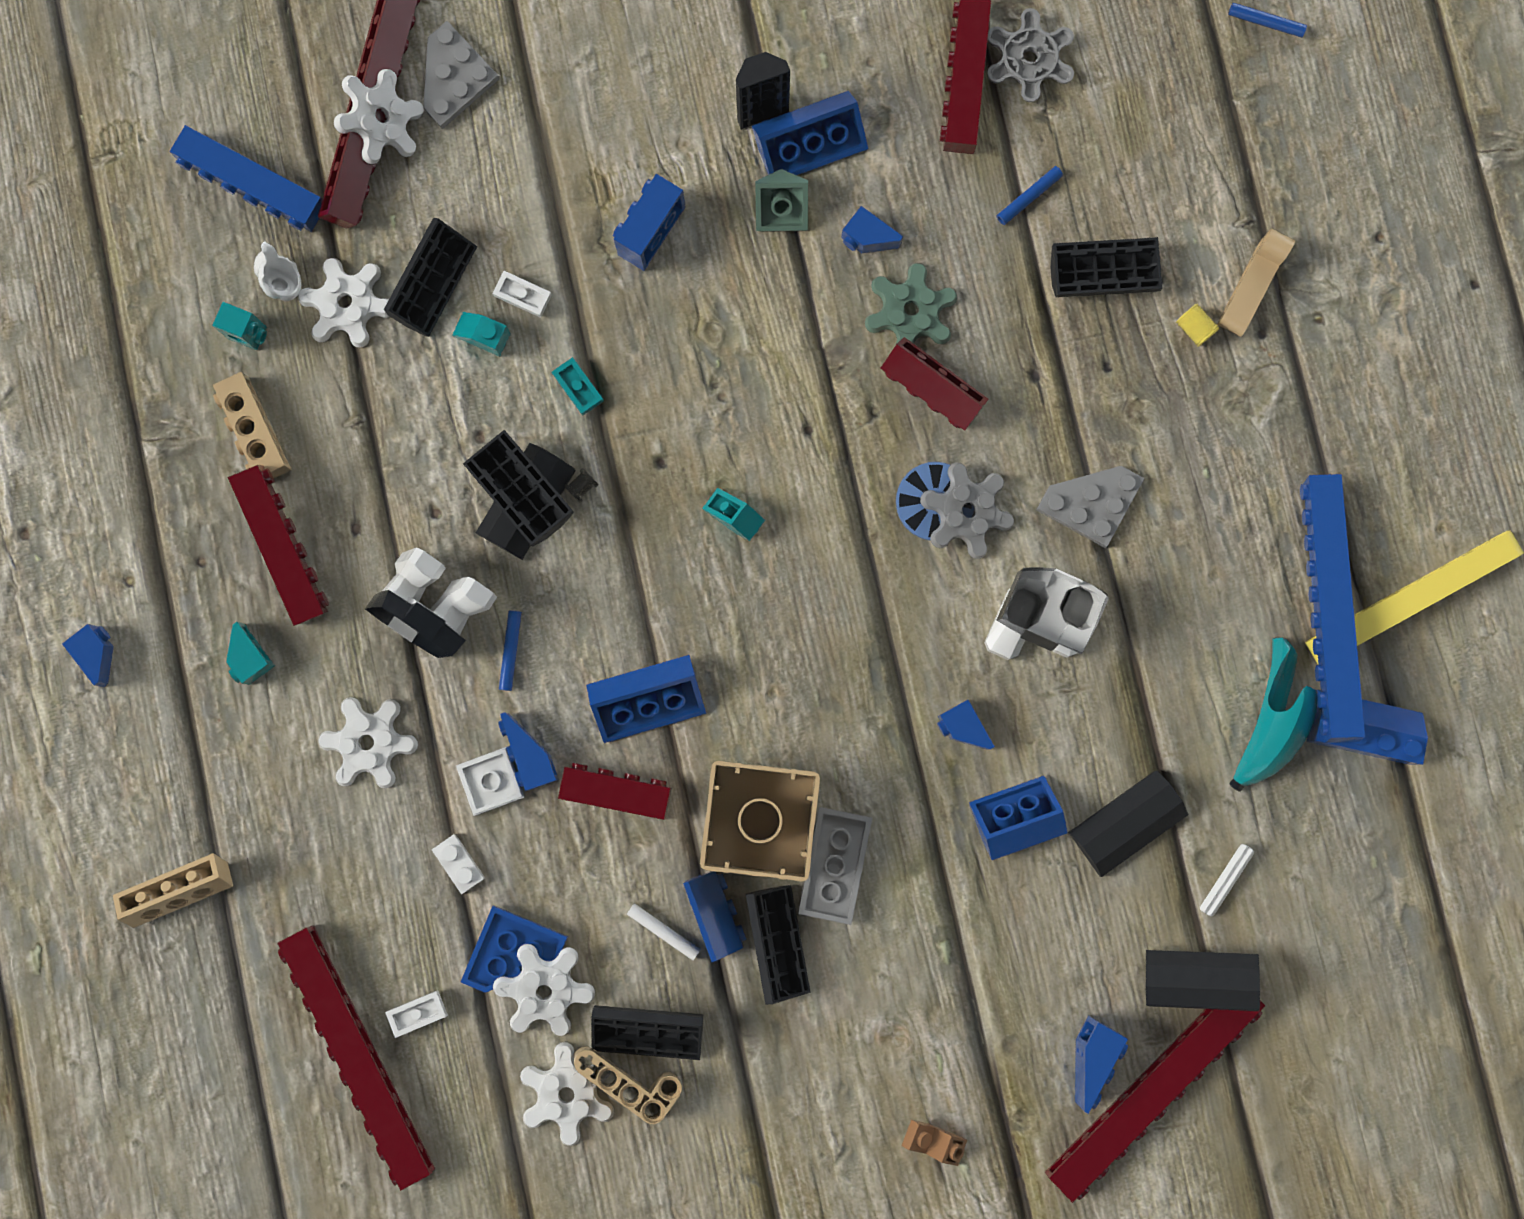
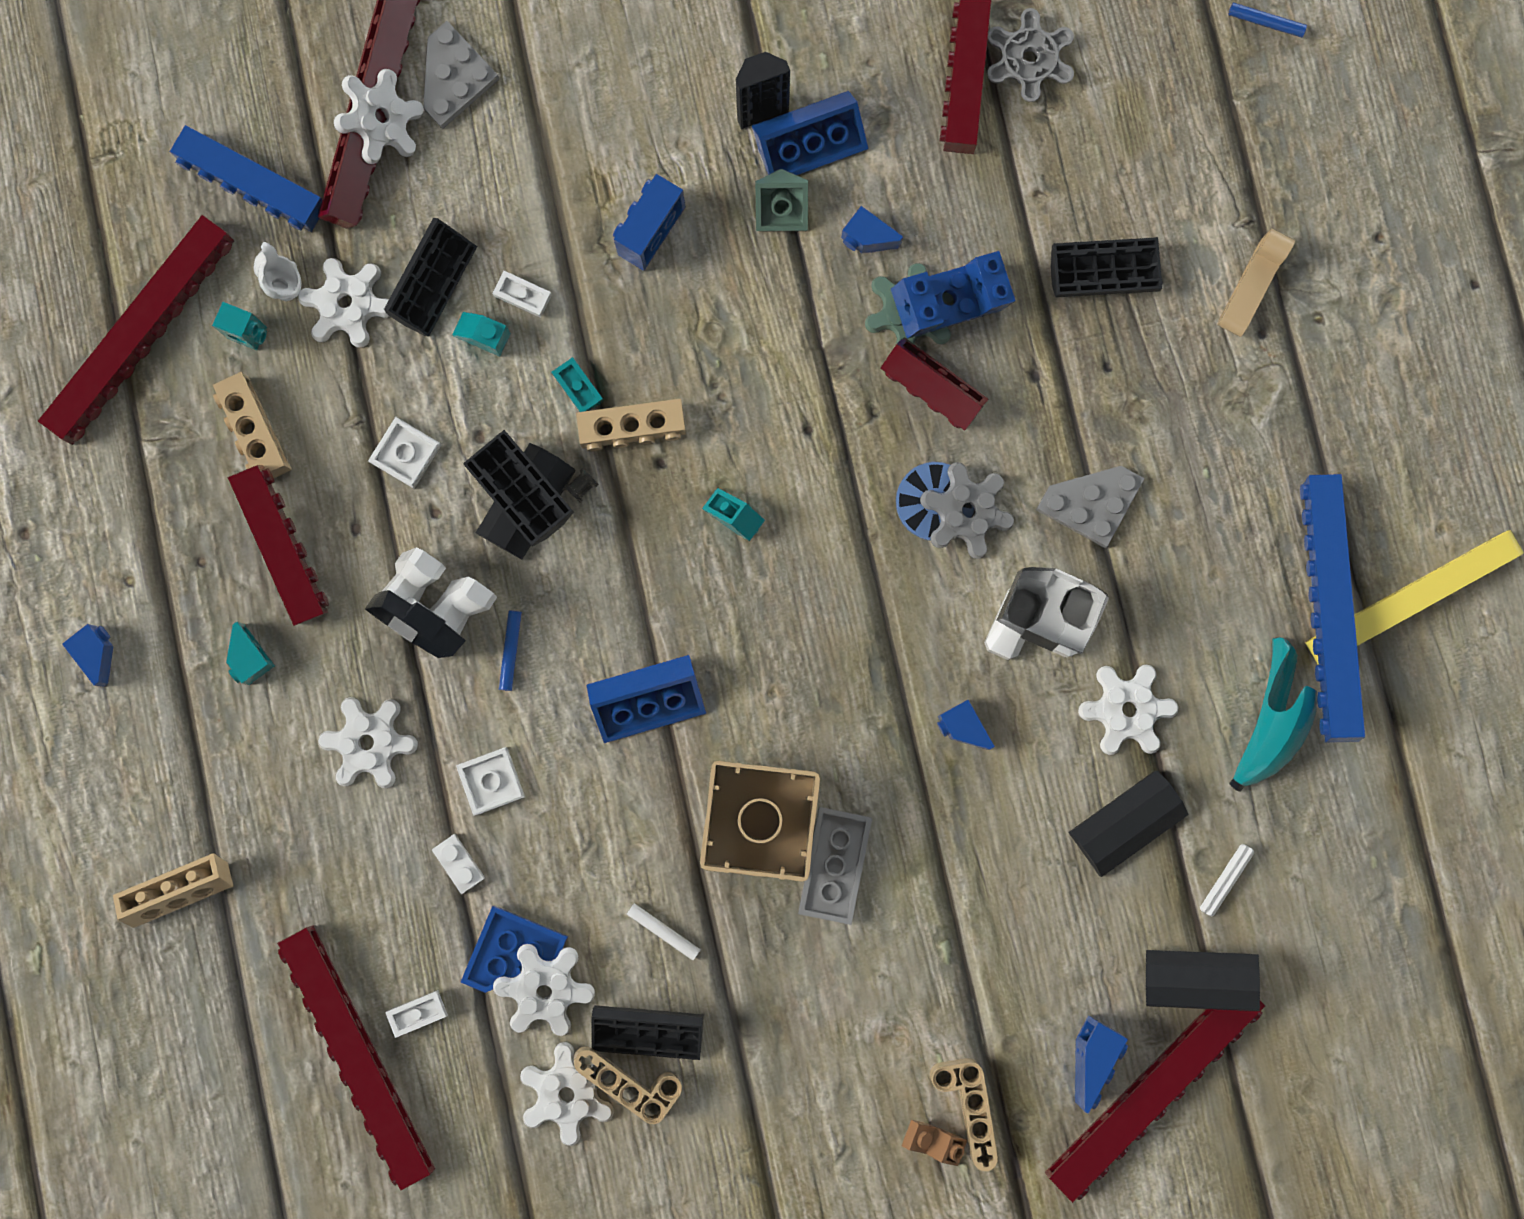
(136, 330): none -> dark red brick
(404, 452): none -> white tile
(532, 760): blue slope -> none
(591, 421): none -> tan brick
(614, 792): dark red brick -> none
(715, 914): blue slope -> none
(778, 944): black piece -> none
(971, 1114): none -> tan beam
(976, 288): none -> blue plate
(1018, 817): blue slope -> none
(1029, 195): blue piece -> none
(1110, 713): none -> white plate
(1197, 325): light yellow piece -> none
(1389, 734): blue slope -> none

